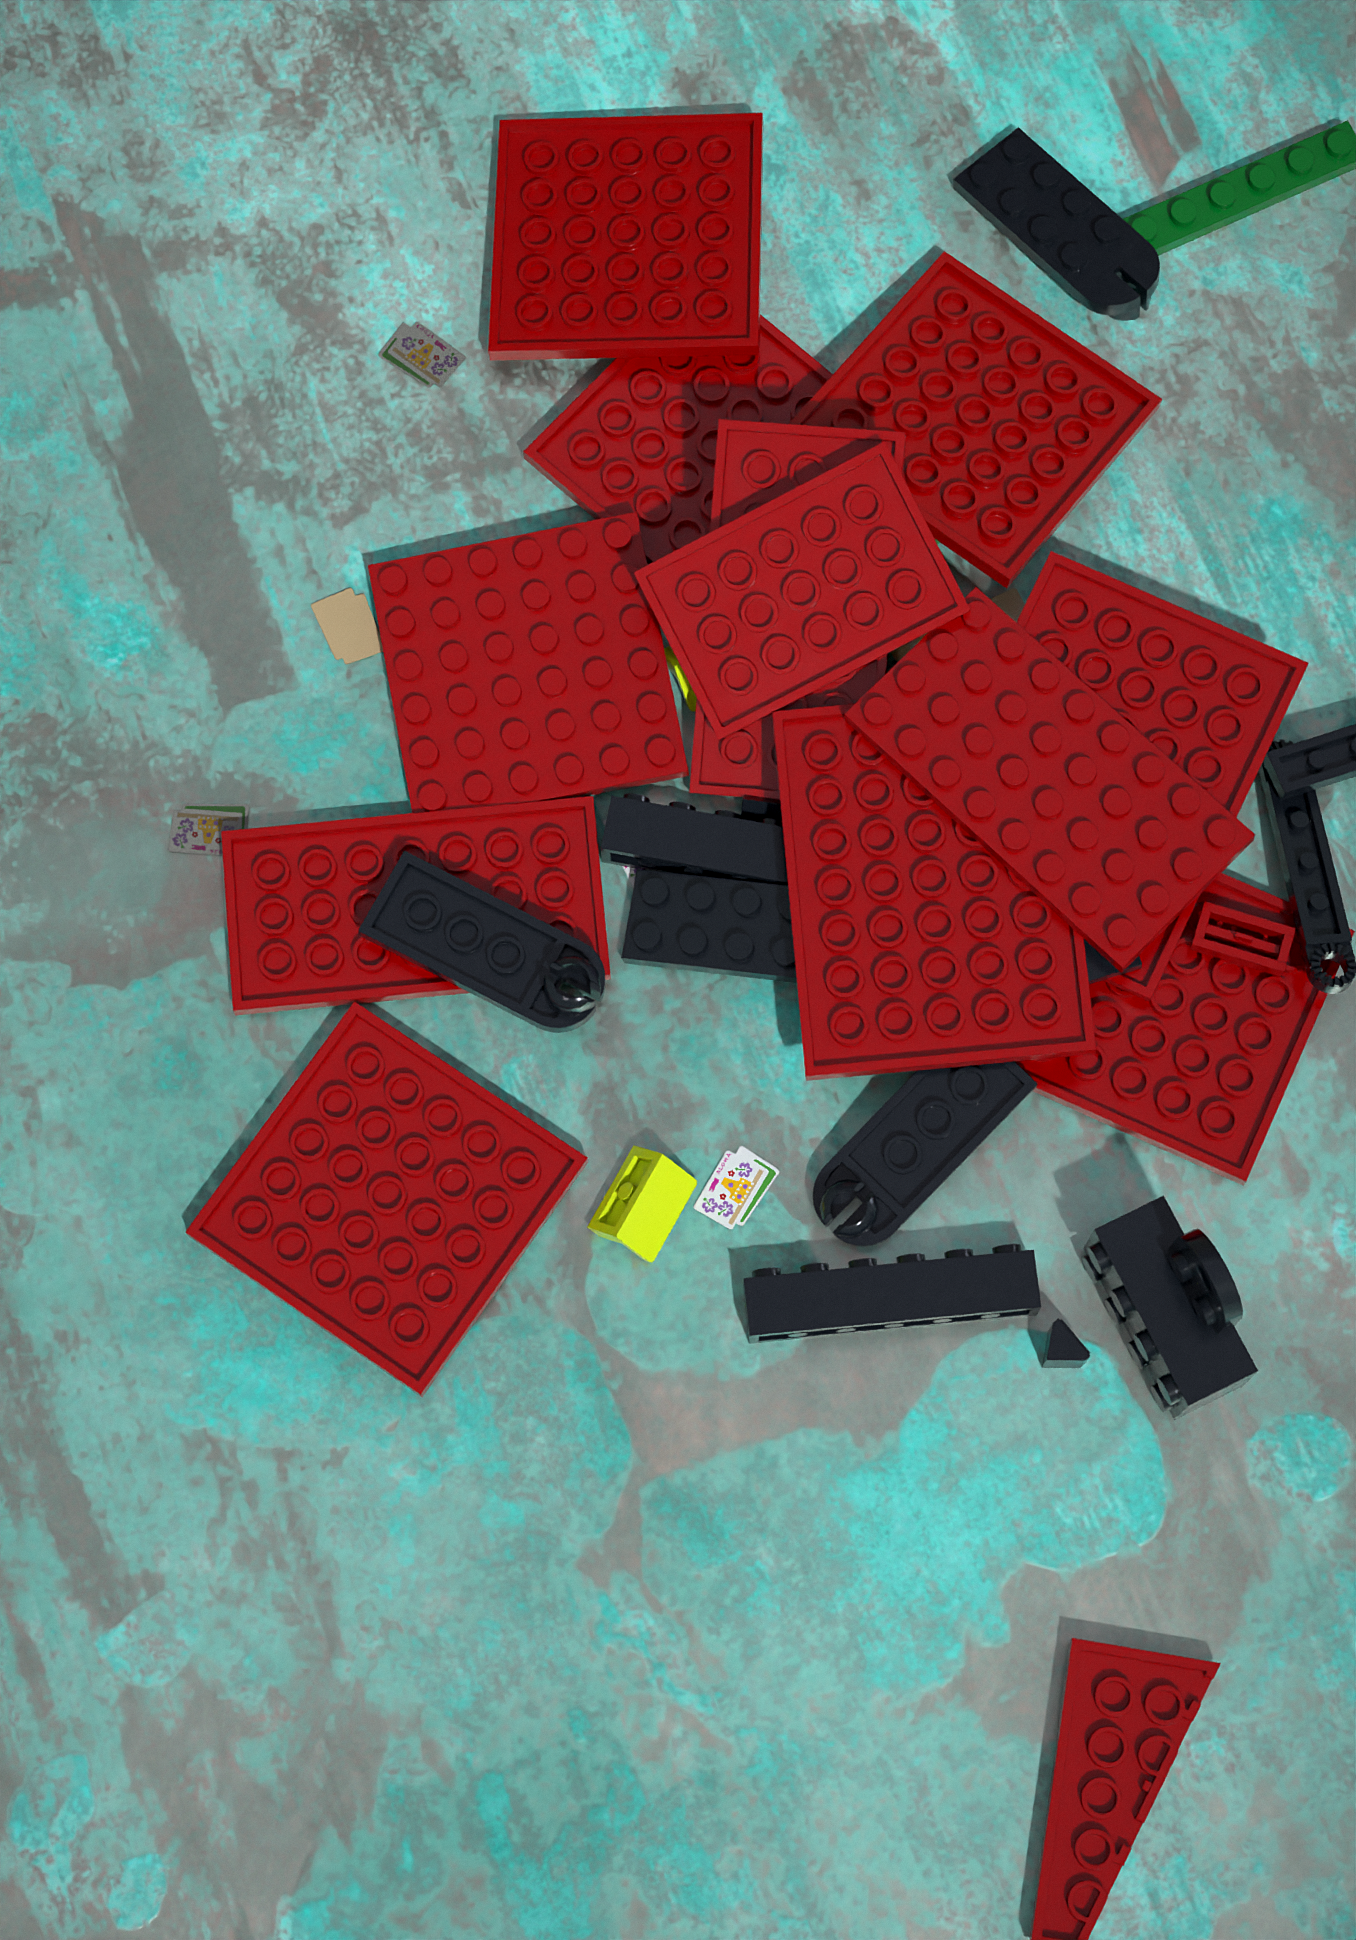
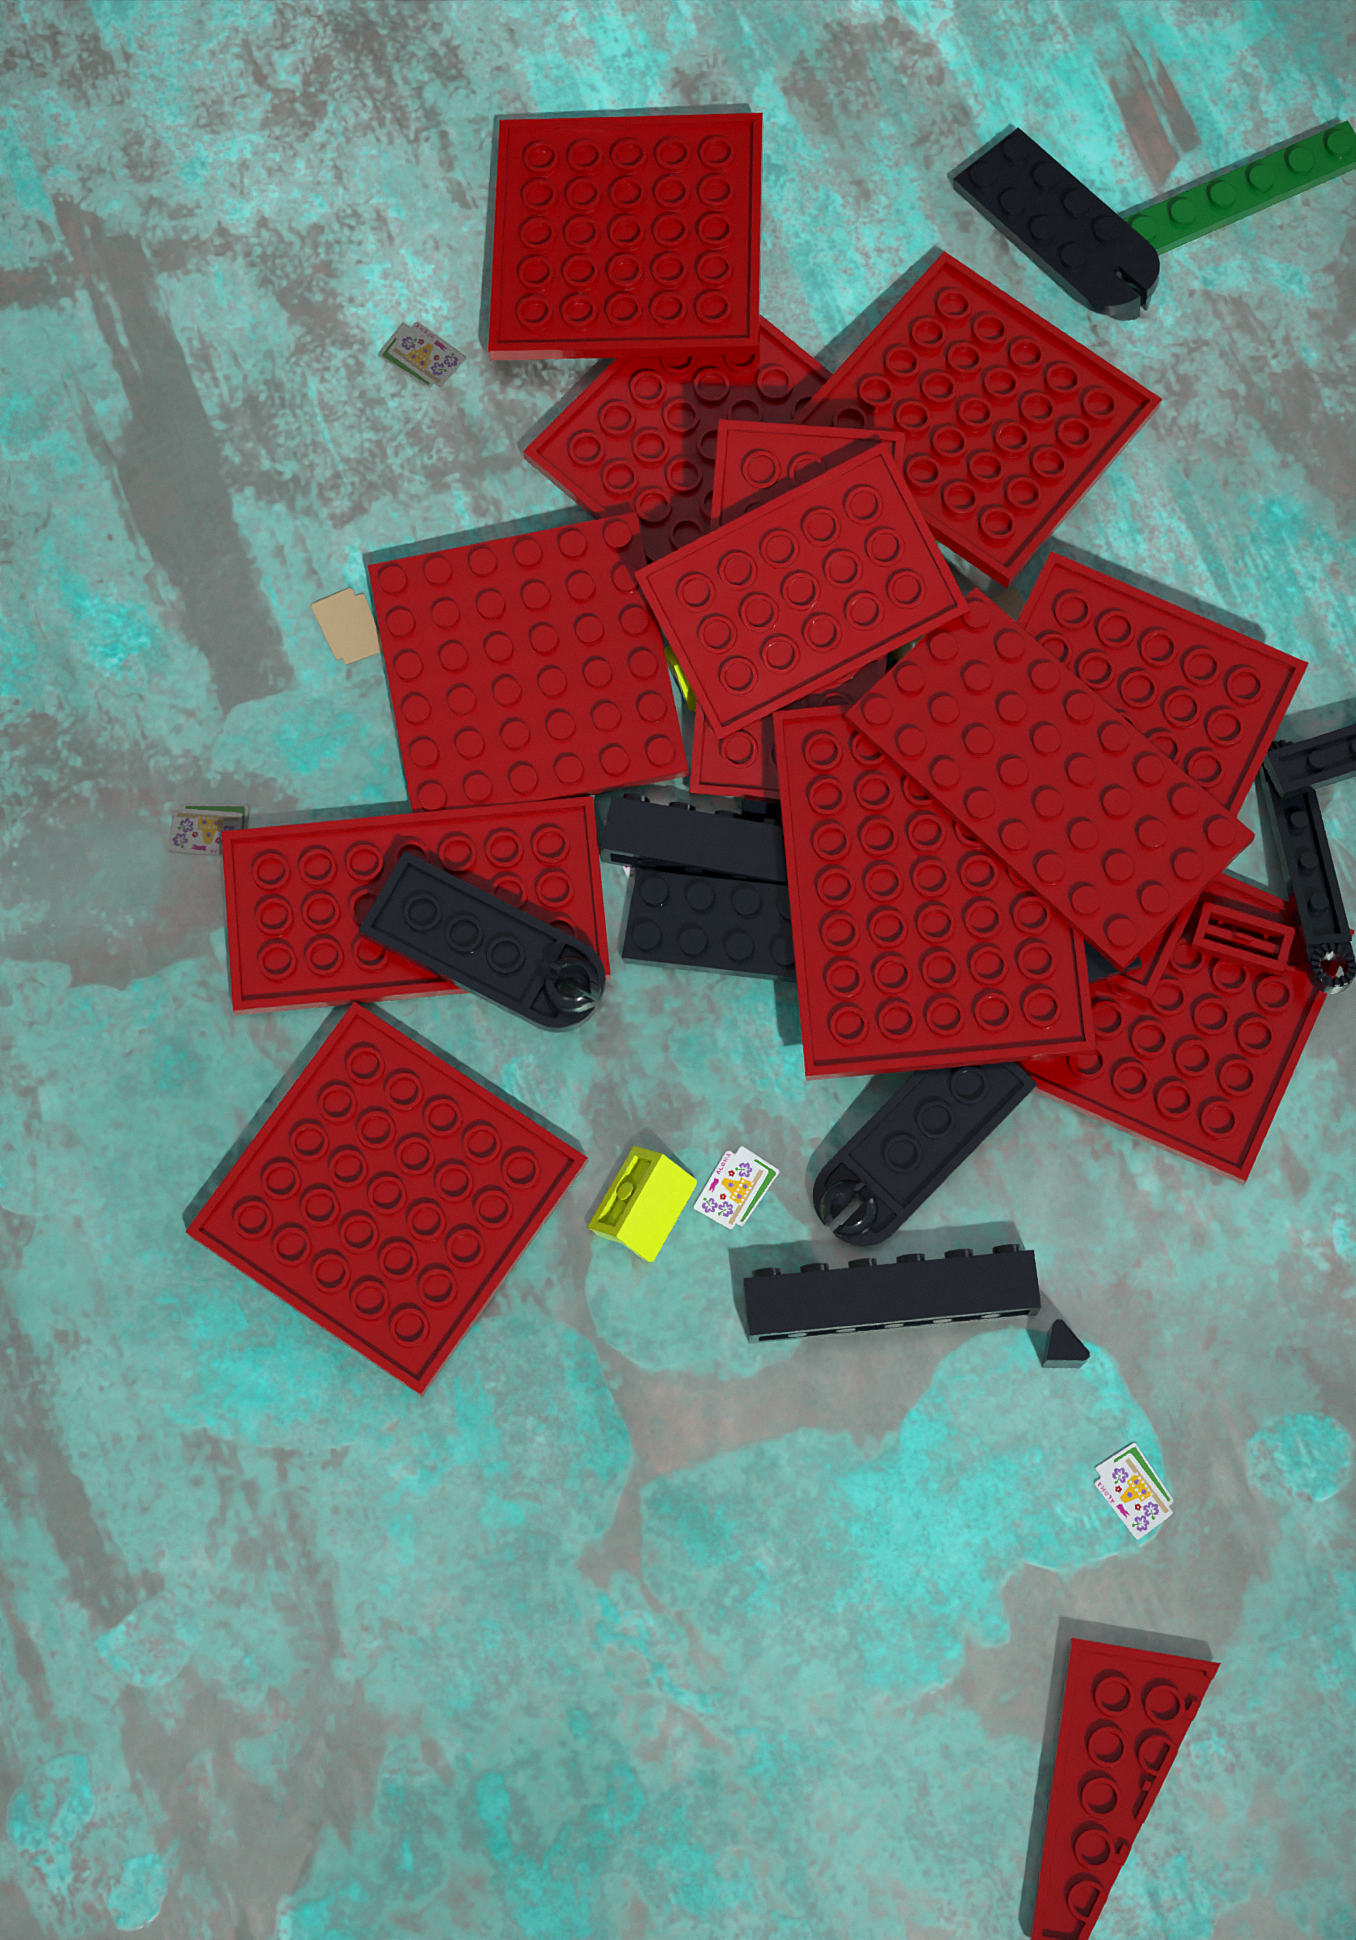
(1134, 1491): none -> white sticker
(1174, 1305): black brick -> none

